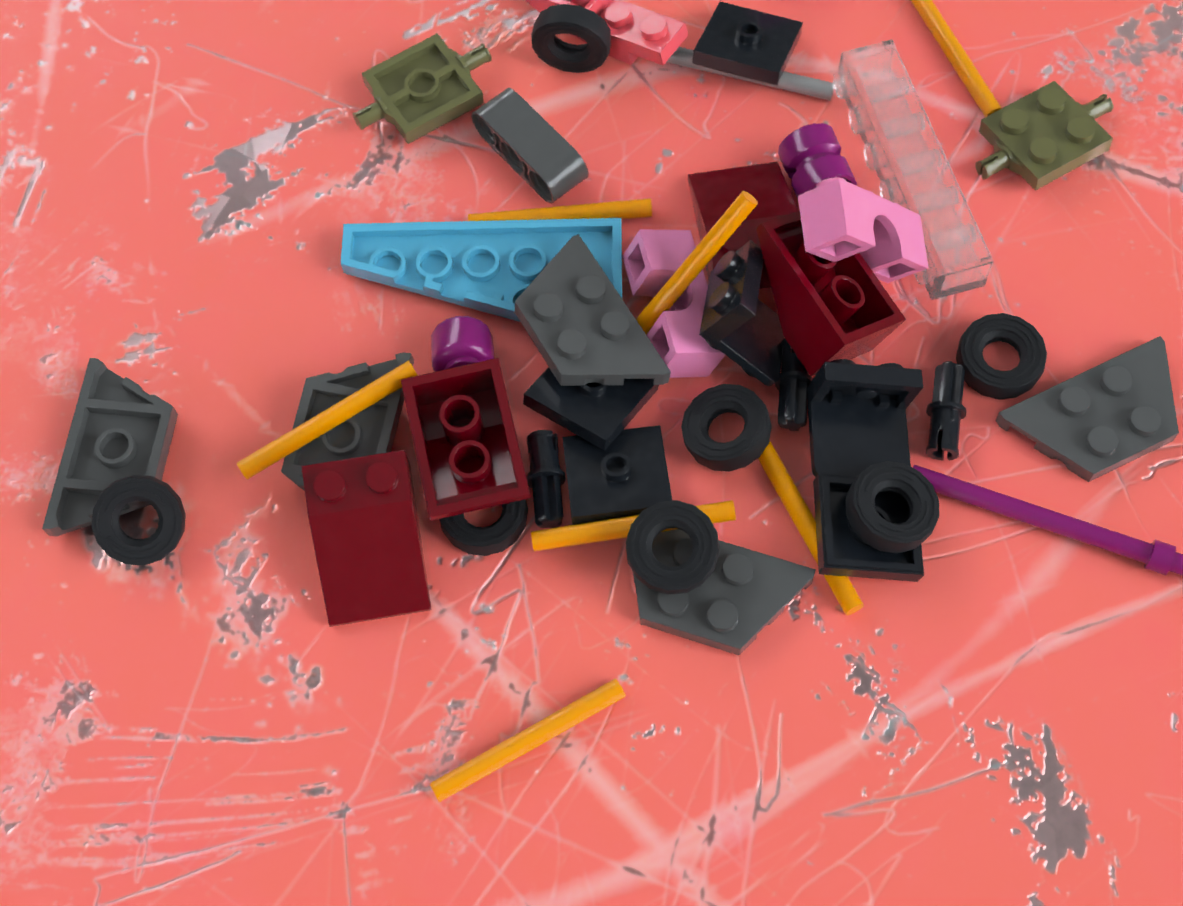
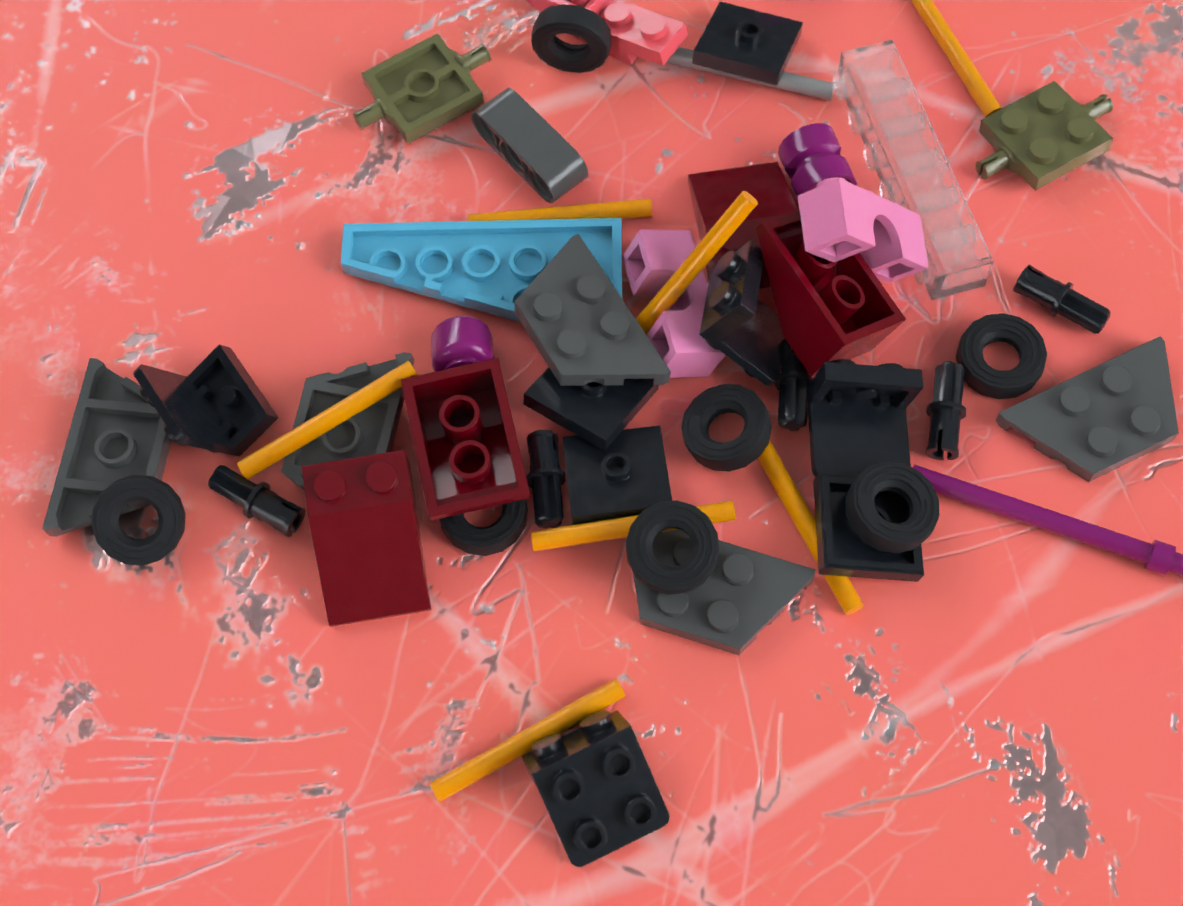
(210, 407): none -> black bracket
(257, 500): none -> black axle
(596, 787): none -> black bracket
(1061, 299): none -> black axle

